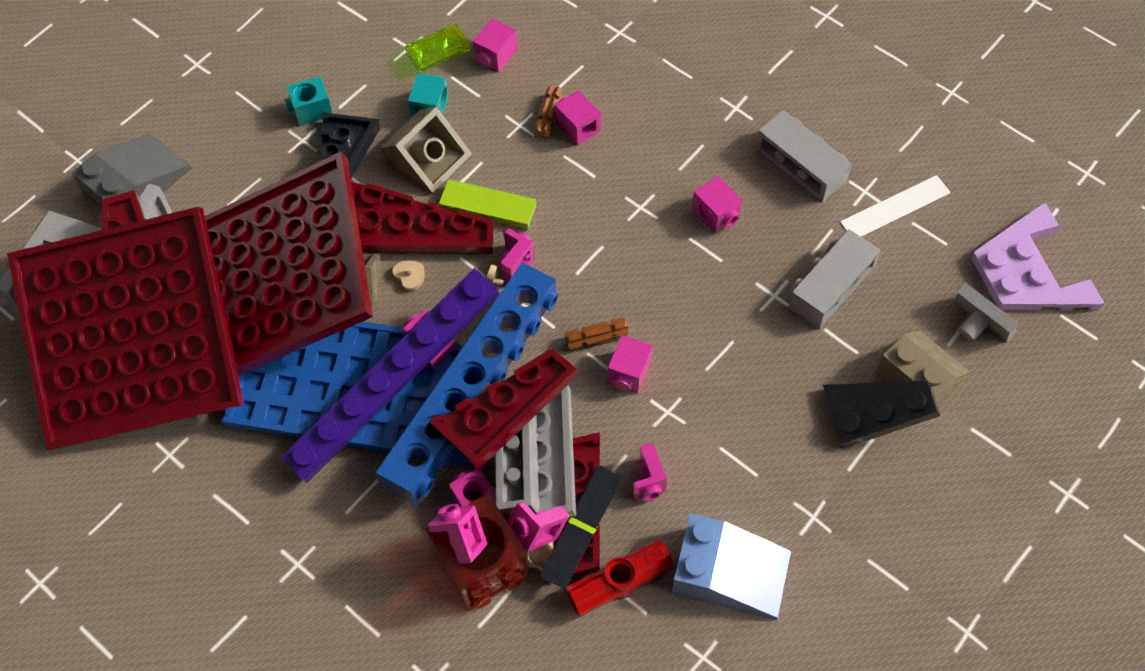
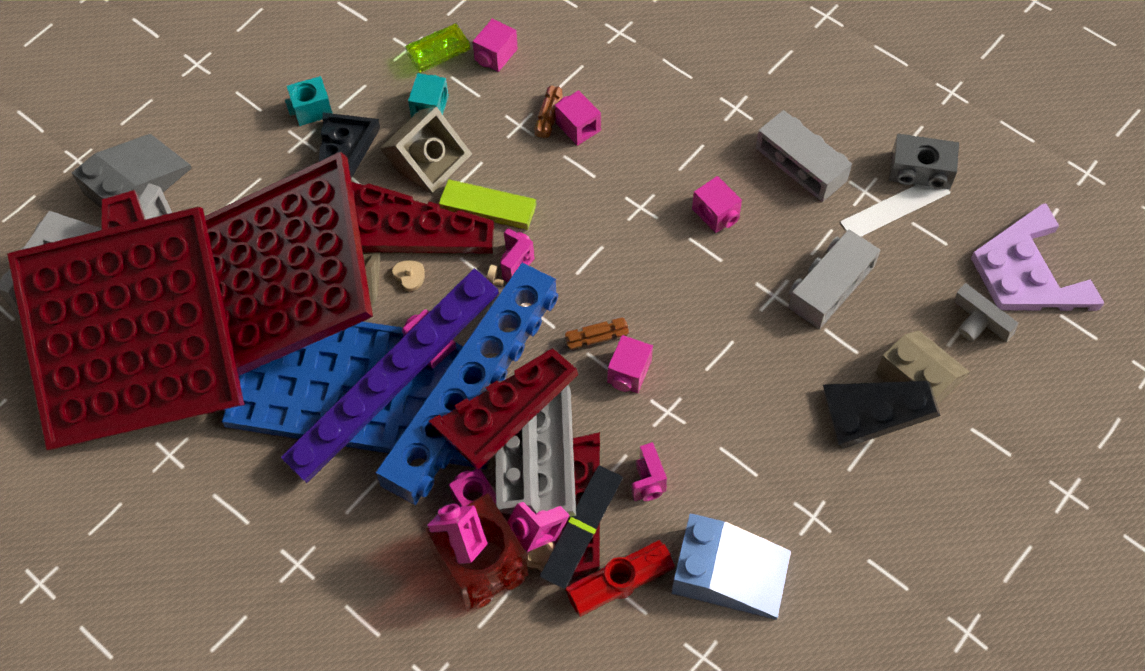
(924, 161): none -> dark grey brick

